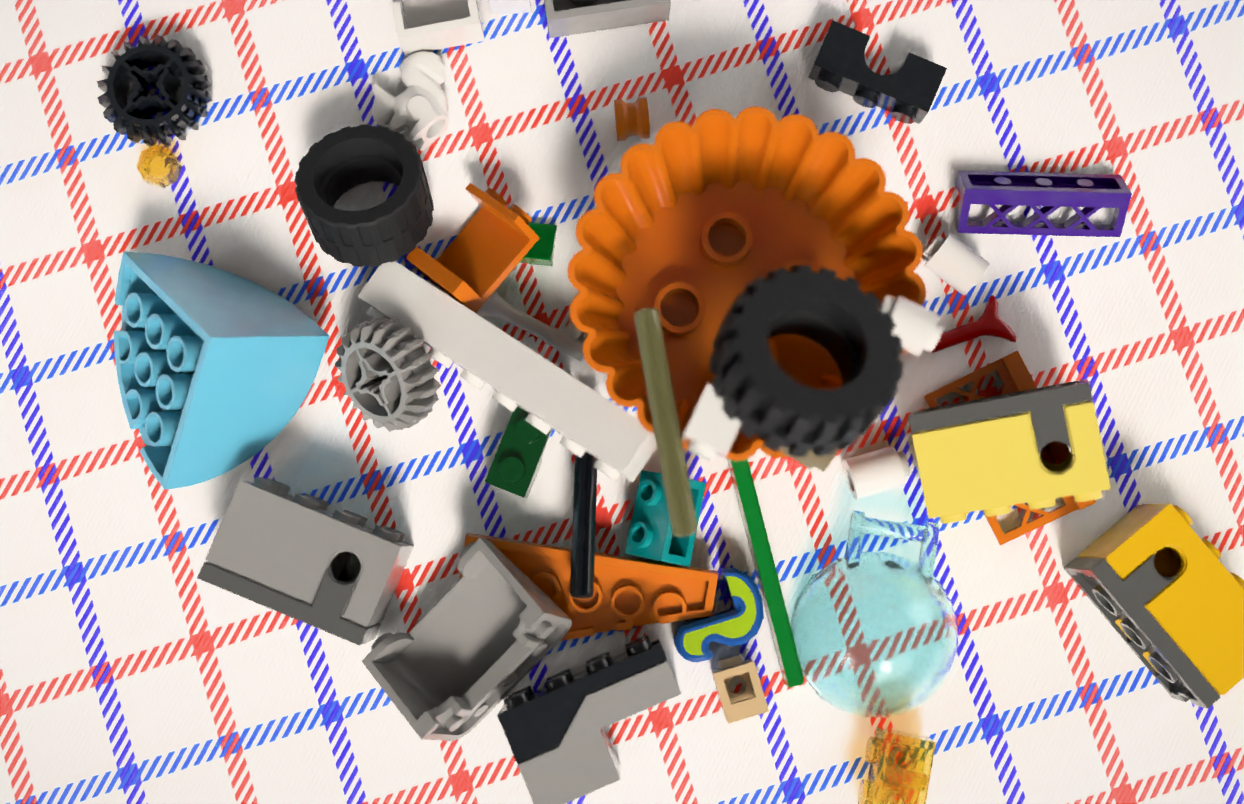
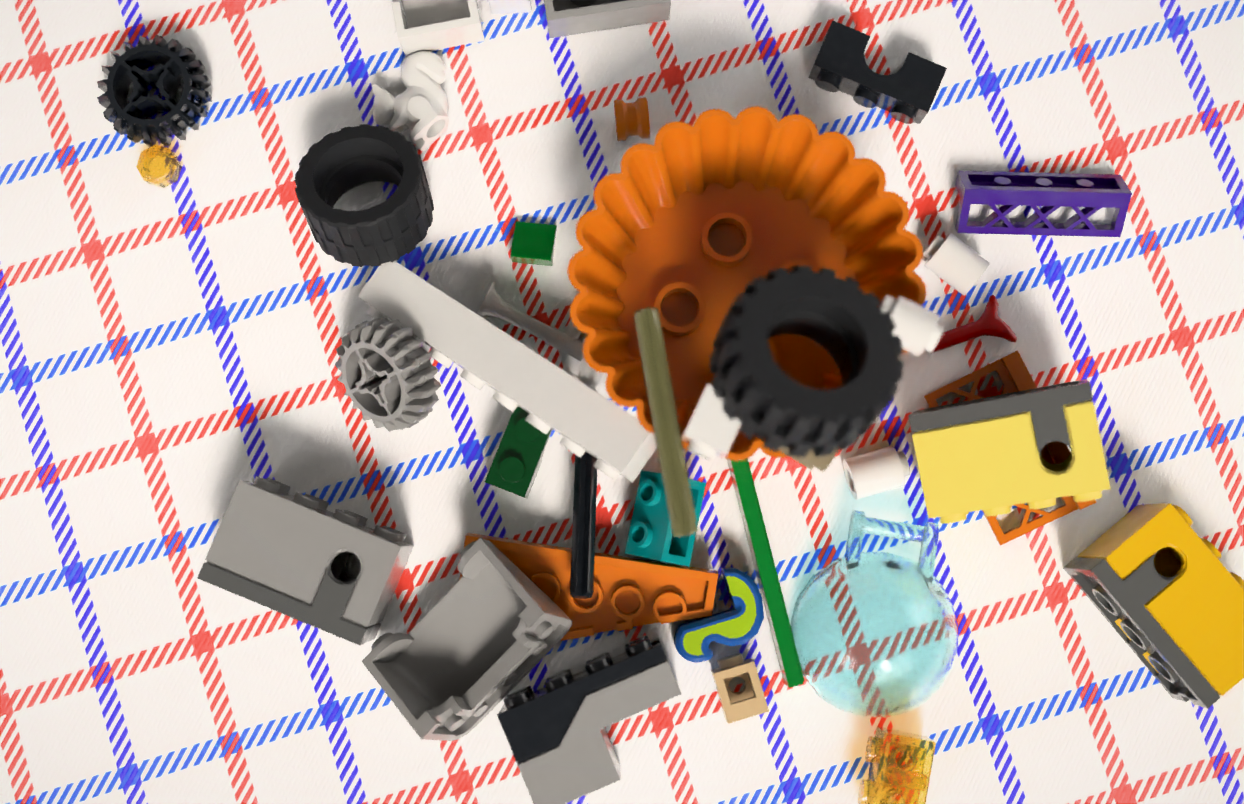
(207, 364): medium azure brick -> none
(481, 252): orange panel -> none

